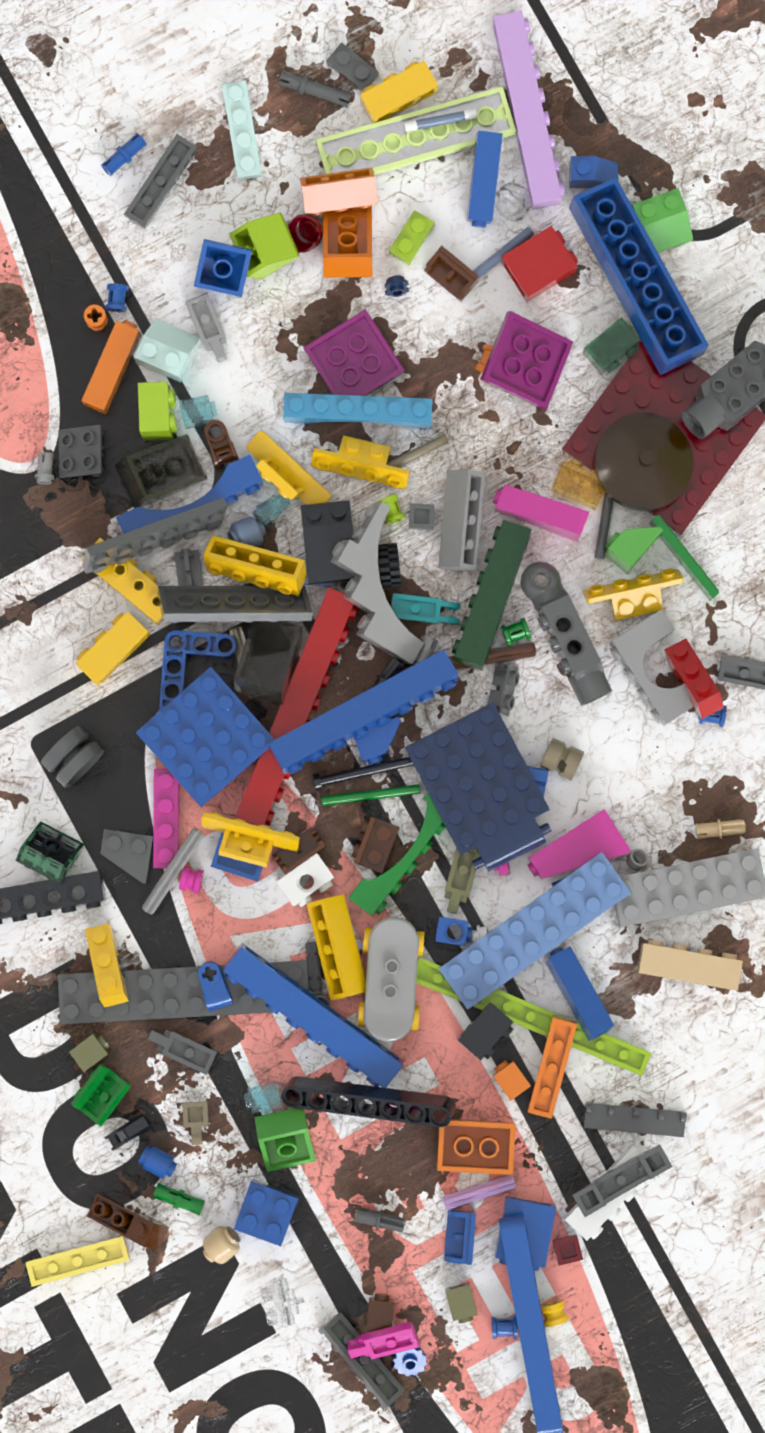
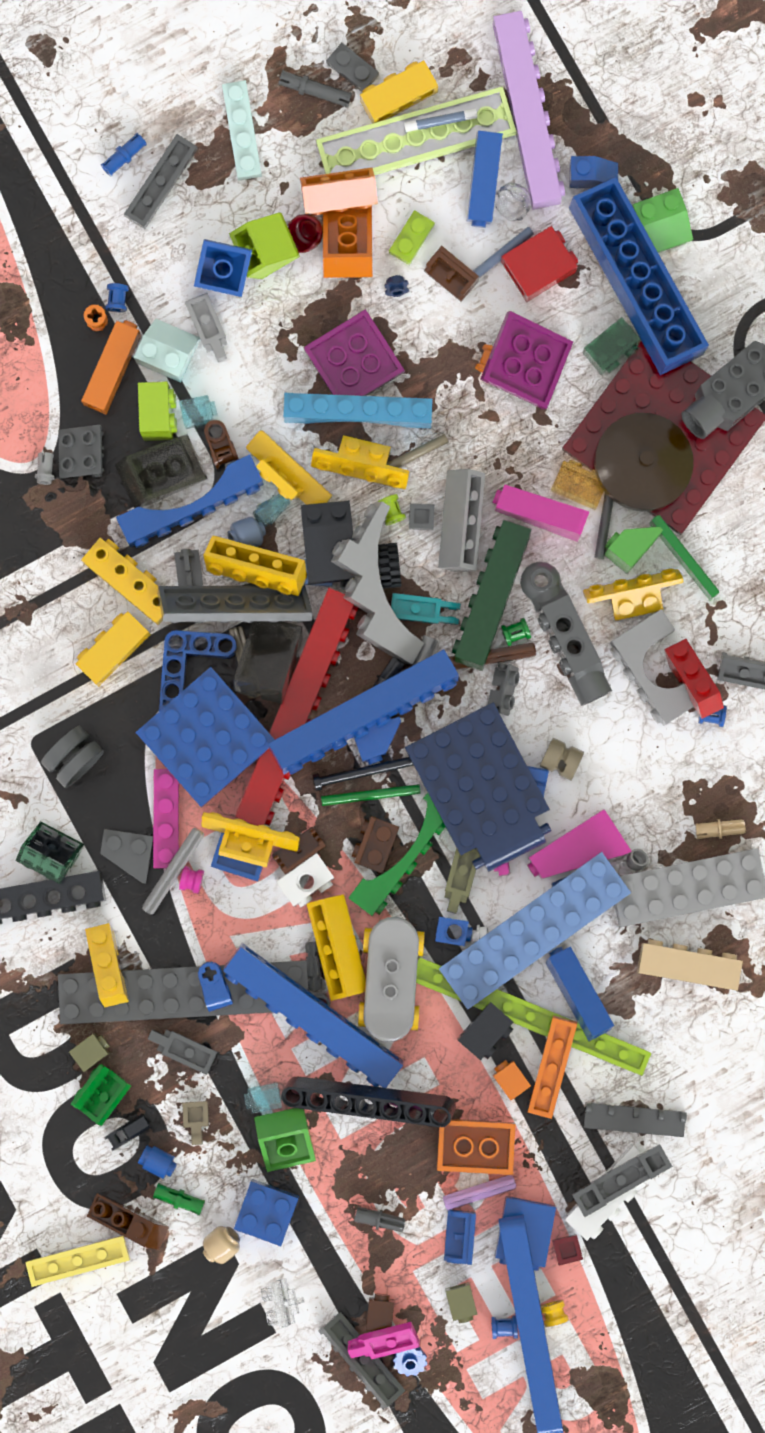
(160, 533): dark grey plate -> none

